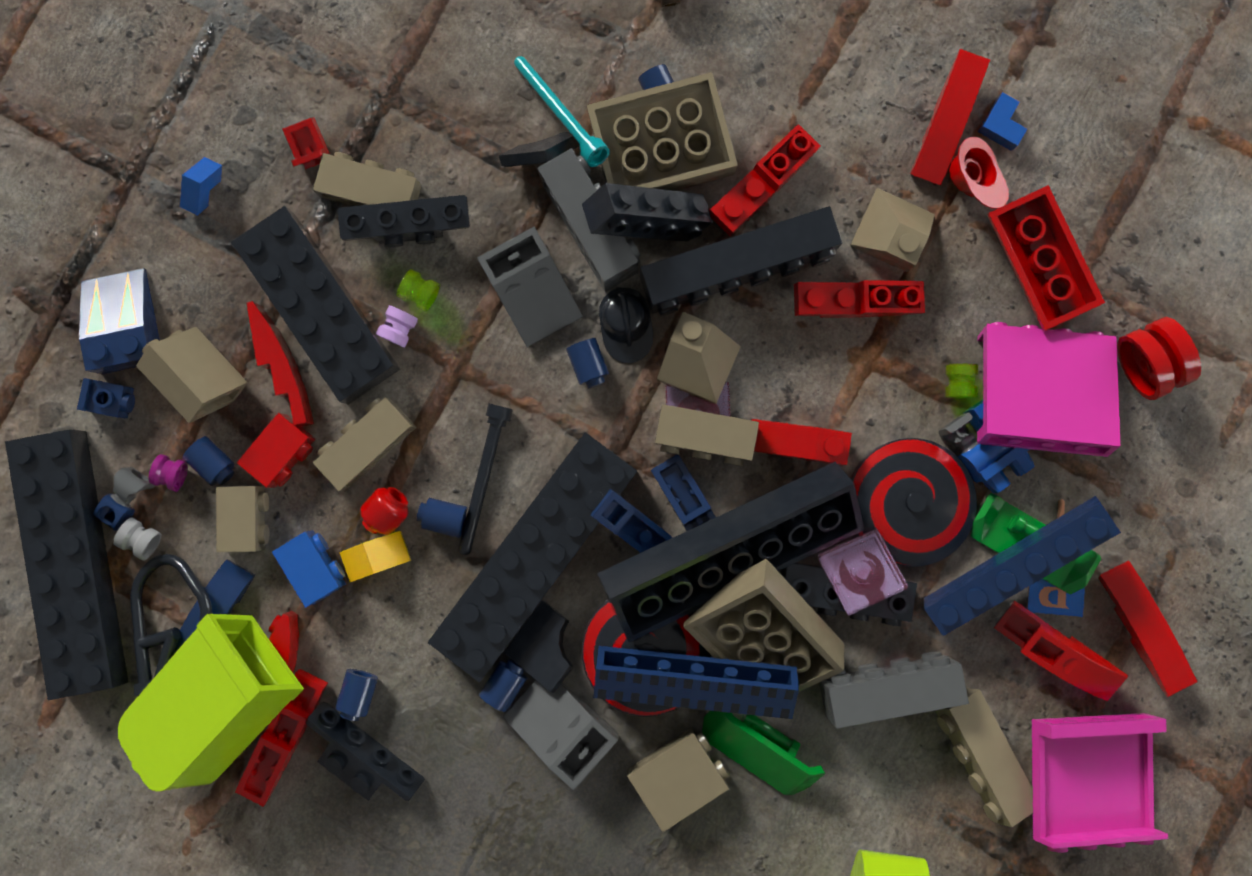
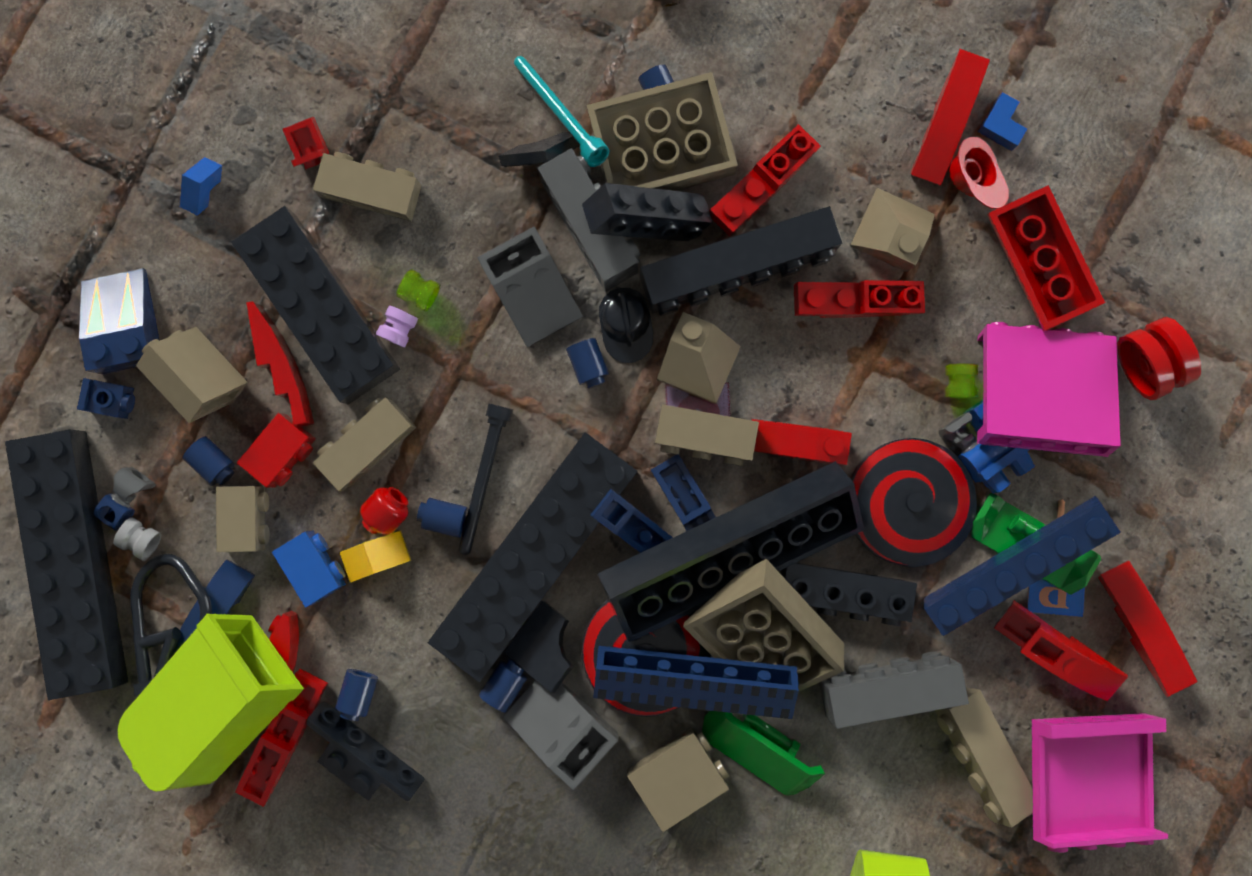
(168, 472): magenta wheel -> none
(404, 220): black bracket -> none
(862, 572): clear pink tile -> none

